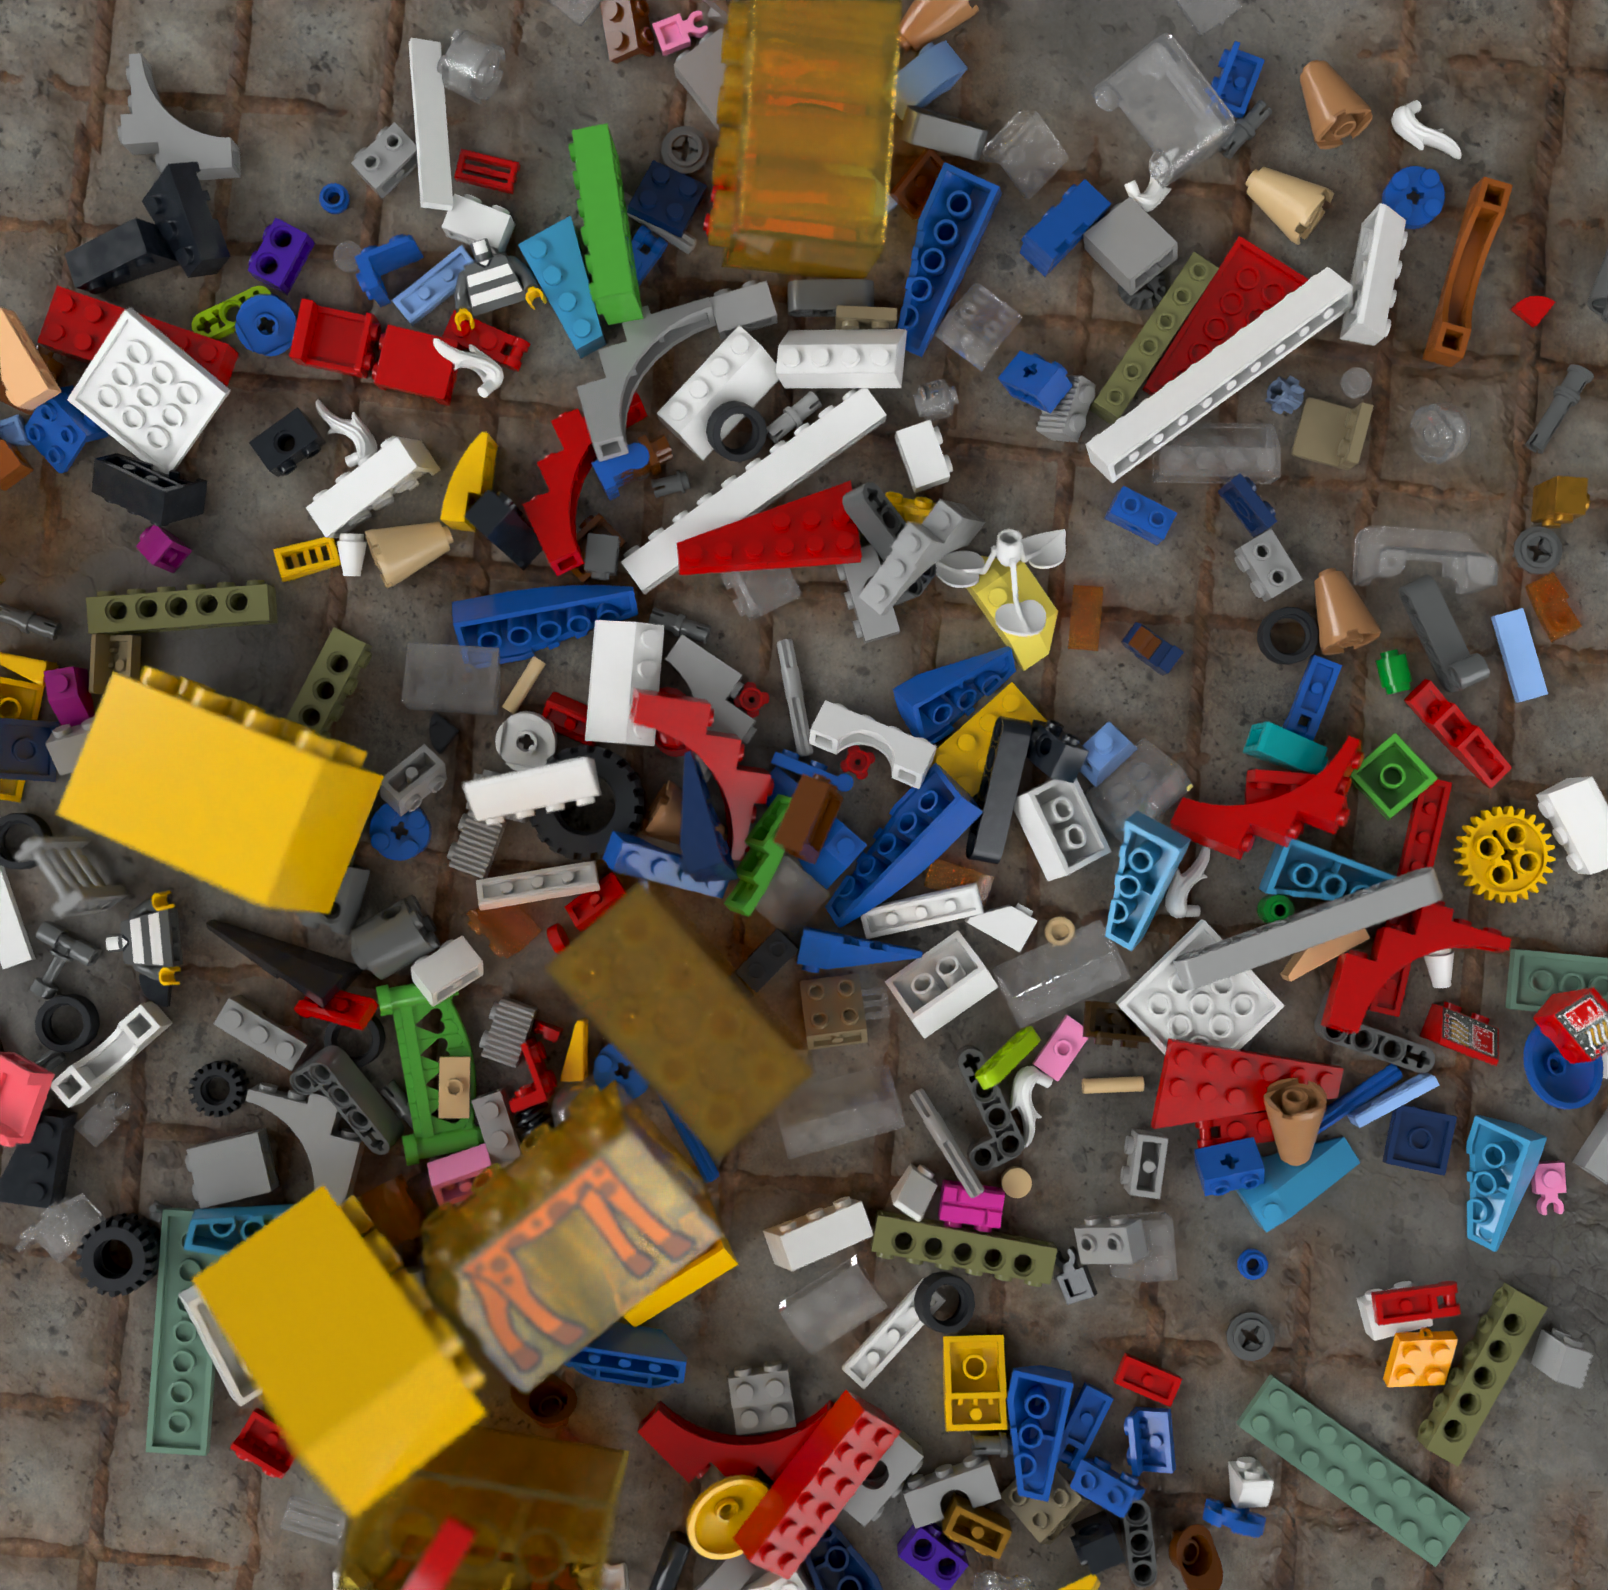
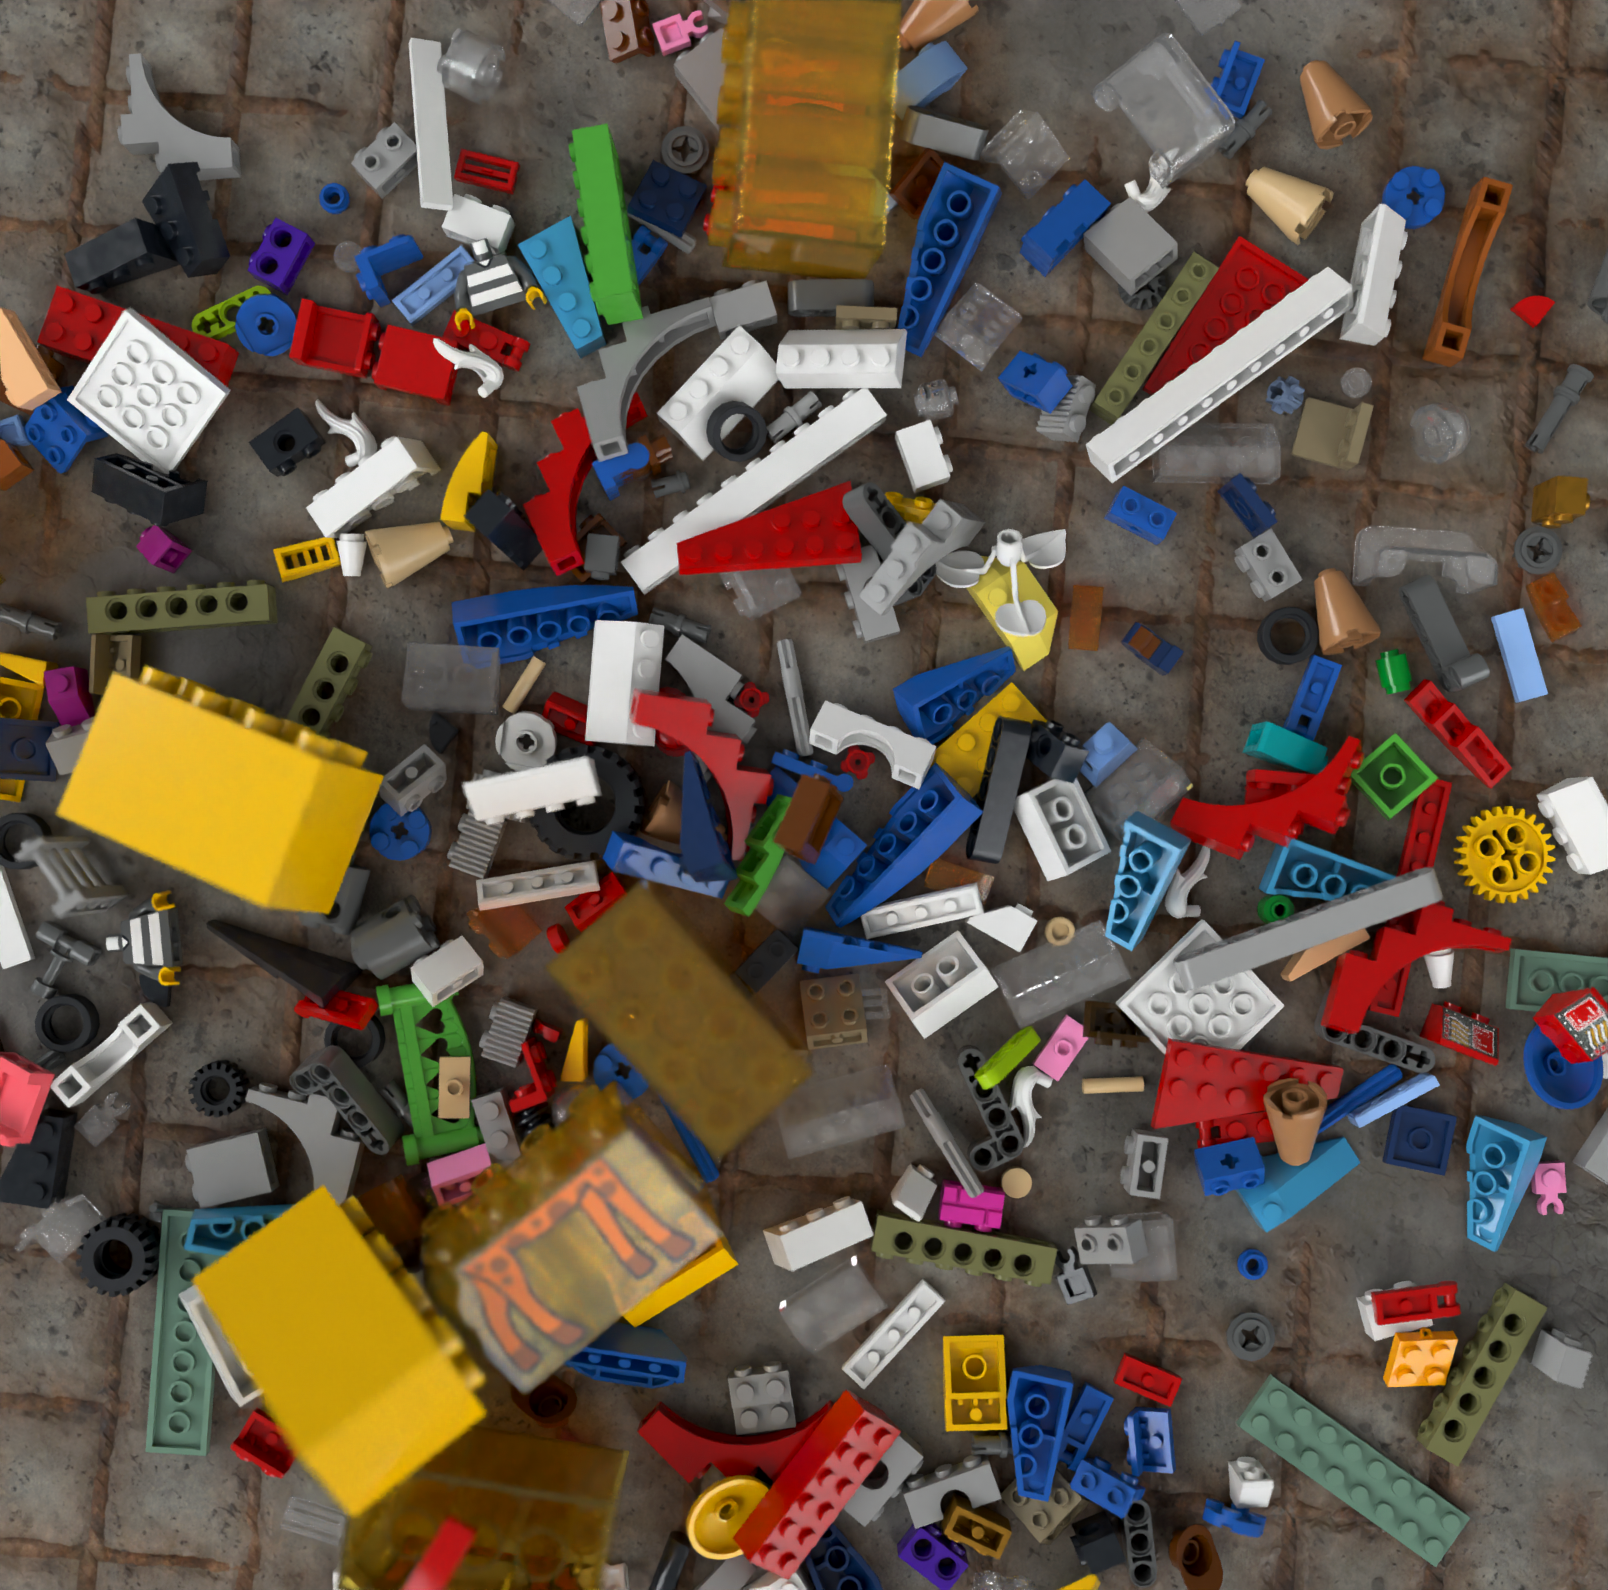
(278, 1042): light grey arch -> none
(965, 1306): black tyre -> none
(1413, 131): white piece -> none

